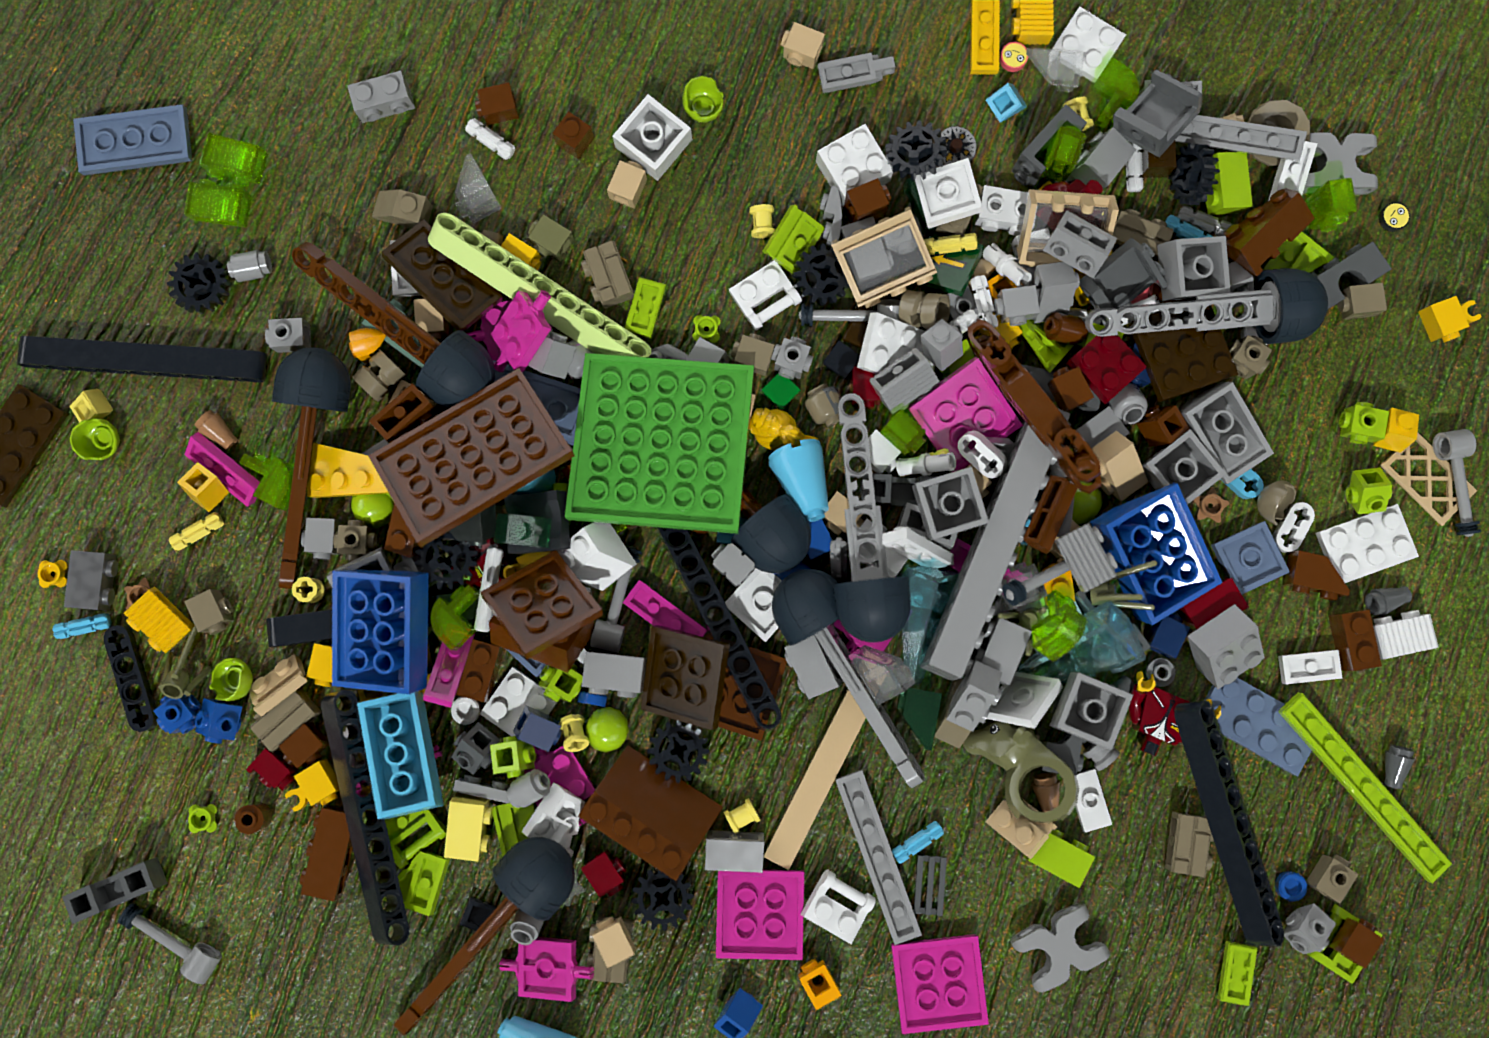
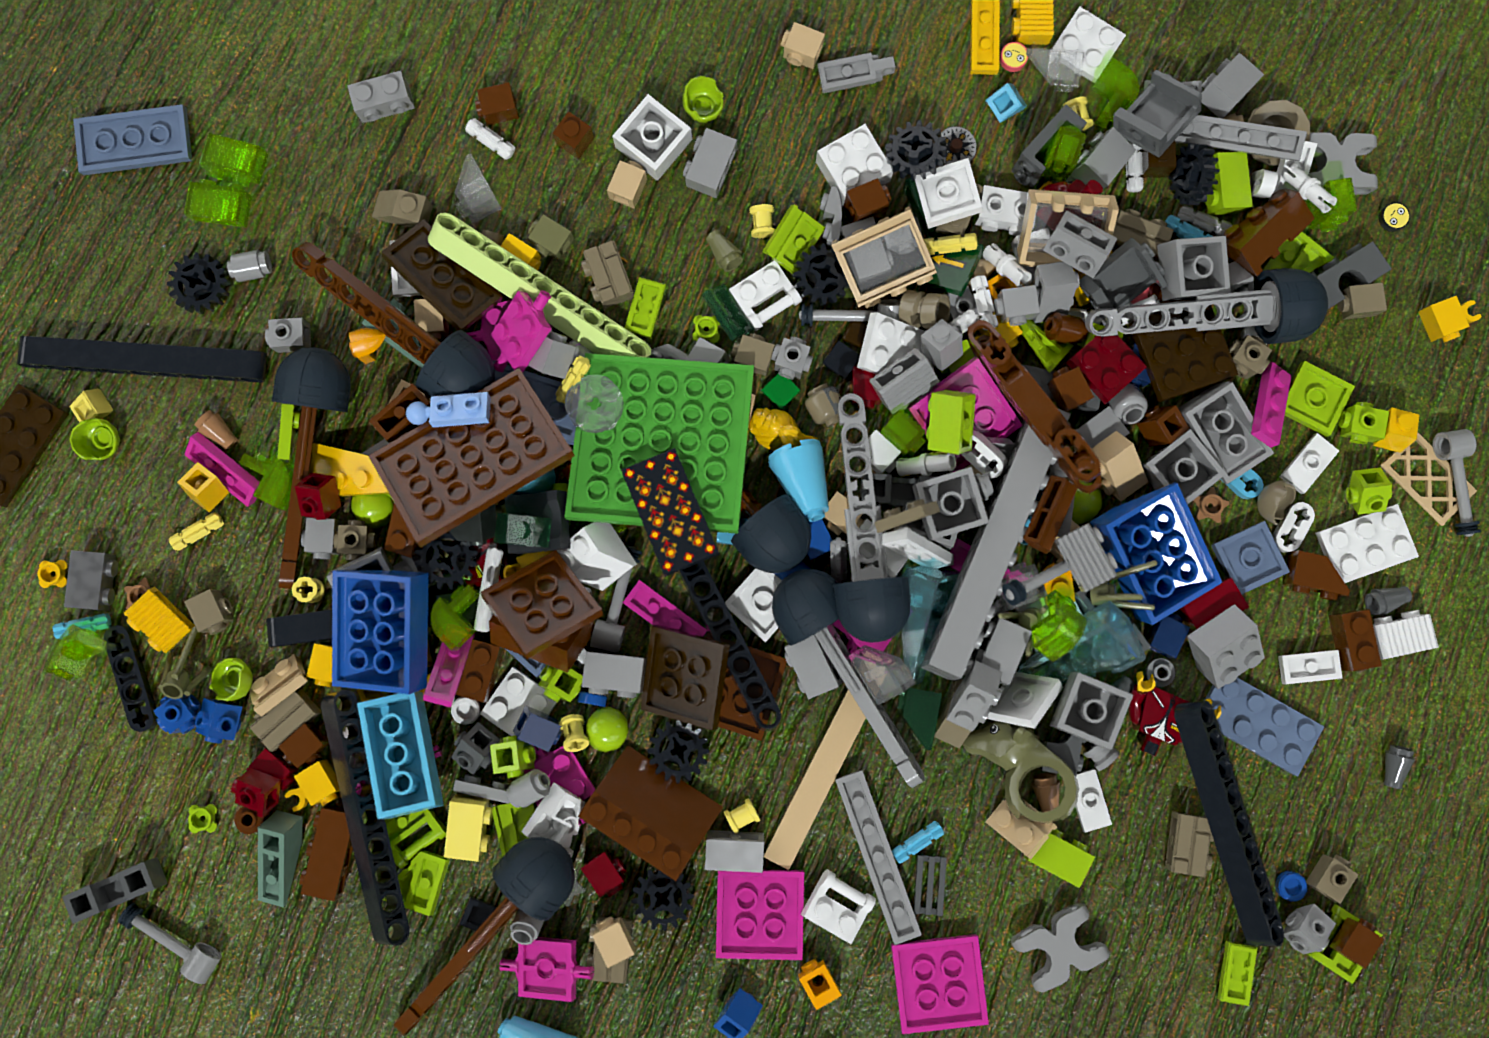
(73, 652): none -> clear neon green brick
(256, 791): none -> dark red brick
(277, 856): none -> sand green slope
(289, 423): none -> lime wing
(318, 496): none -> dark red brick
(378, 375): dark tan wheel -> none
(451, 410): none -> light blue plate
(576, 372): none -> light yellow axle
(583, 392): none -> clear plate
(670, 512): none -> black tile
(710, 162): none -> light grey brick
(725, 252): none -> olive cone
(727, 312): none -> clear green plate
(730, 562): light grey brick -> none
(916, 511): none -> dark tan plate
(951, 421): none -> lime brick
(984, 486): none -> light grey plate
(1230, 85): none -> light grey brick
(1263, 183): none -> white beam
(1271, 405): none -> dark pink plate
(1309, 463): none -> white plate
(1310, 188): none -> white pin
(1317, 398): none -> lime plate
(1365, 787): lime tile -> none

